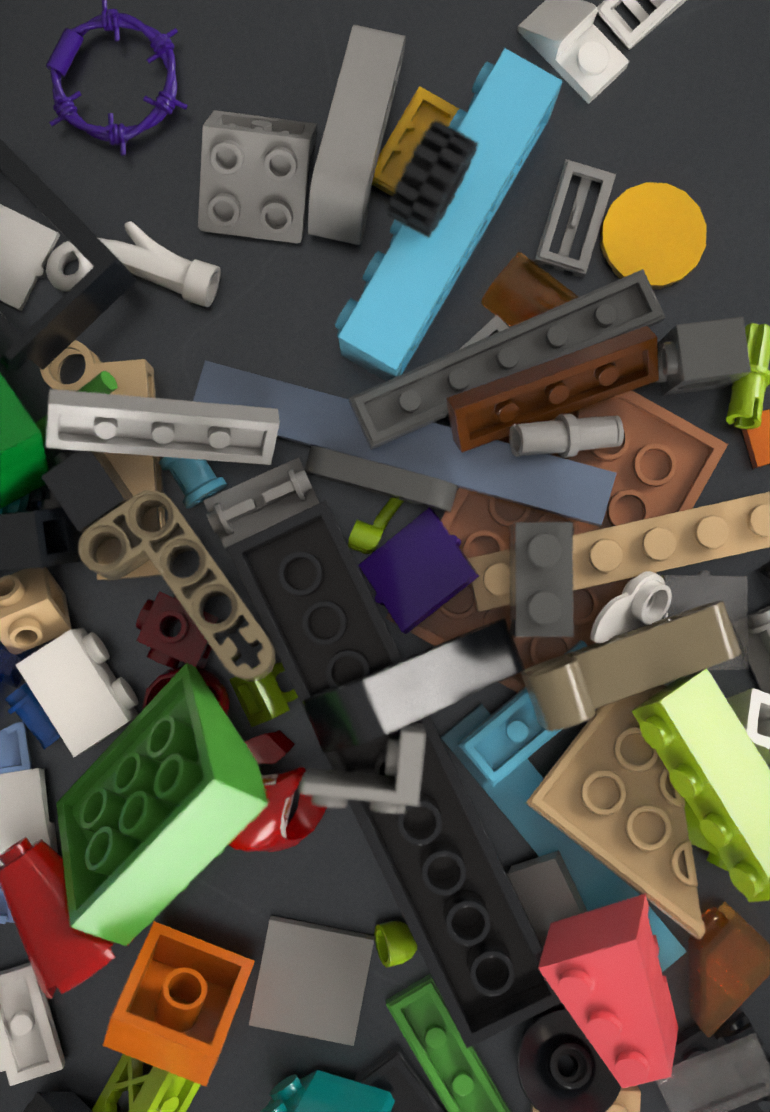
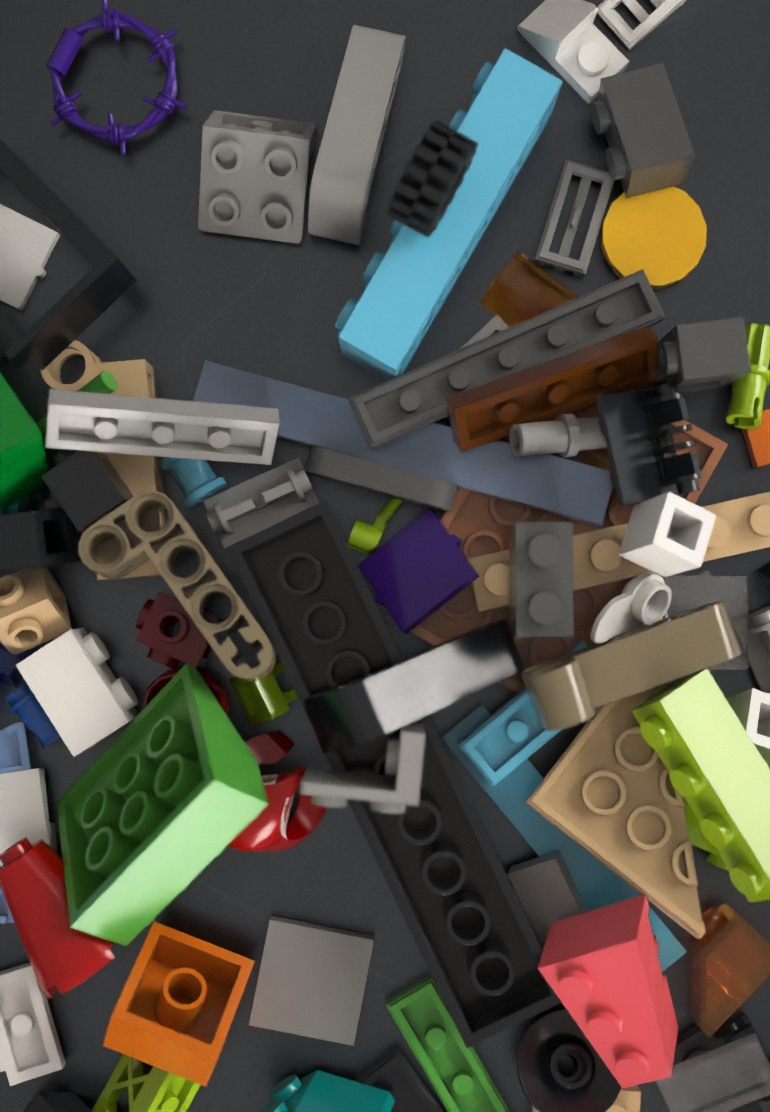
(146, 259): white plant -> none
(394, 943): lime hinge -> none
(399, 148): yellow plate -> none
(643, 130): none -> dark grey brick
(643, 443): none -> black hinge
(667, 535): none -> white brick

